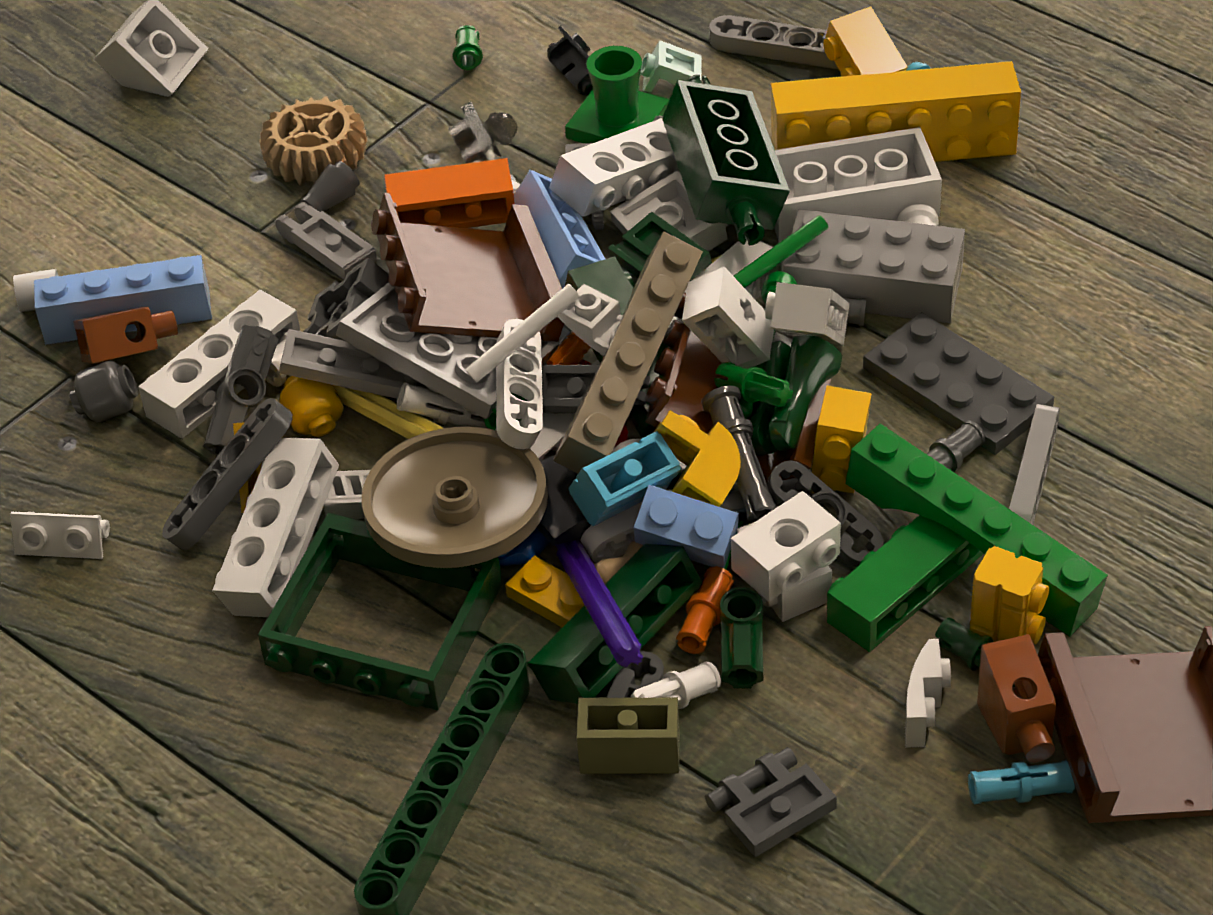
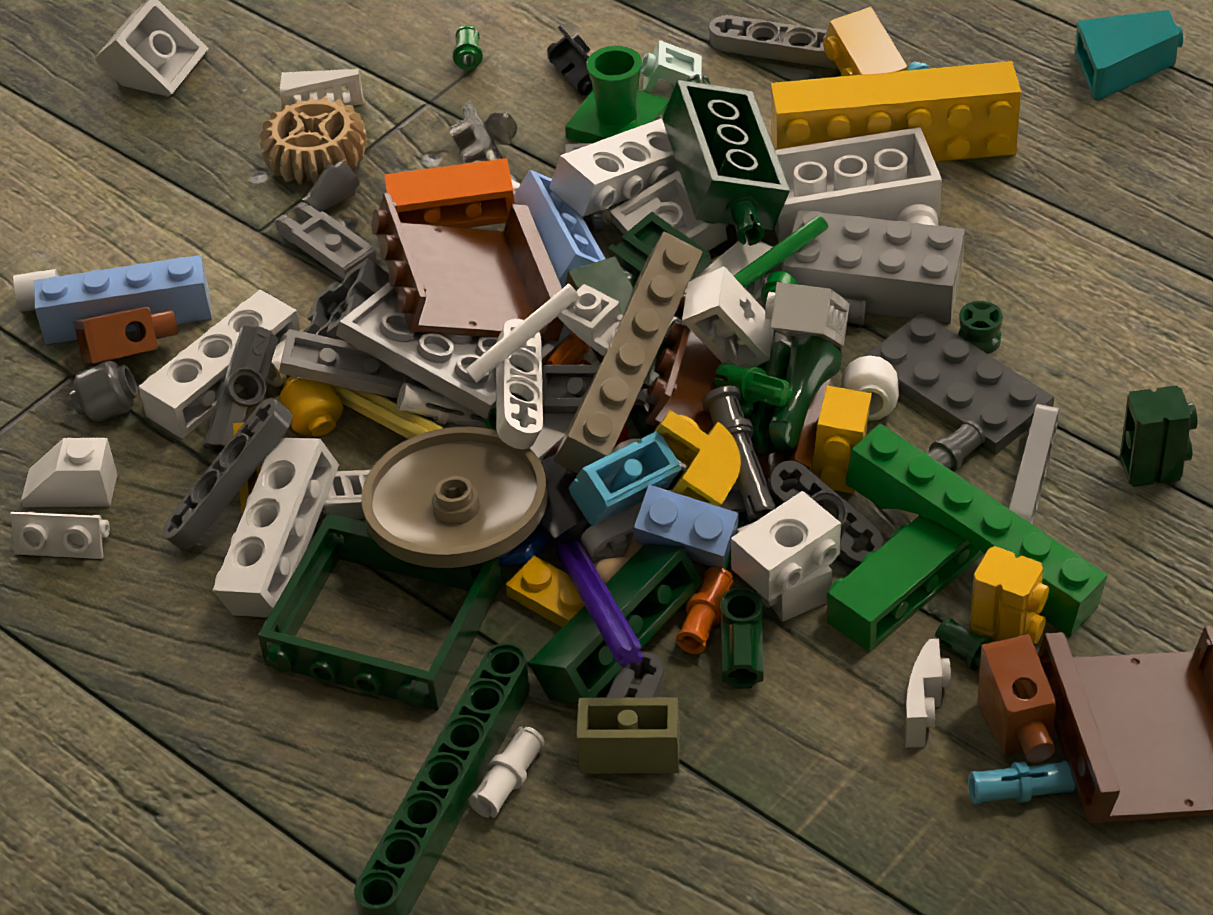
(72, 475): none -> white slope
(305, 82): none -> white slope
(507, 772): none -> white pin
(684, 685): white axle -> none
(779, 809): dark grey plate -> none
(873, 376): none -> white head
(981, 325): none -> dark green wheel
(1125, 49): none -> teal slope
(1157, 435): none -> dark green brick

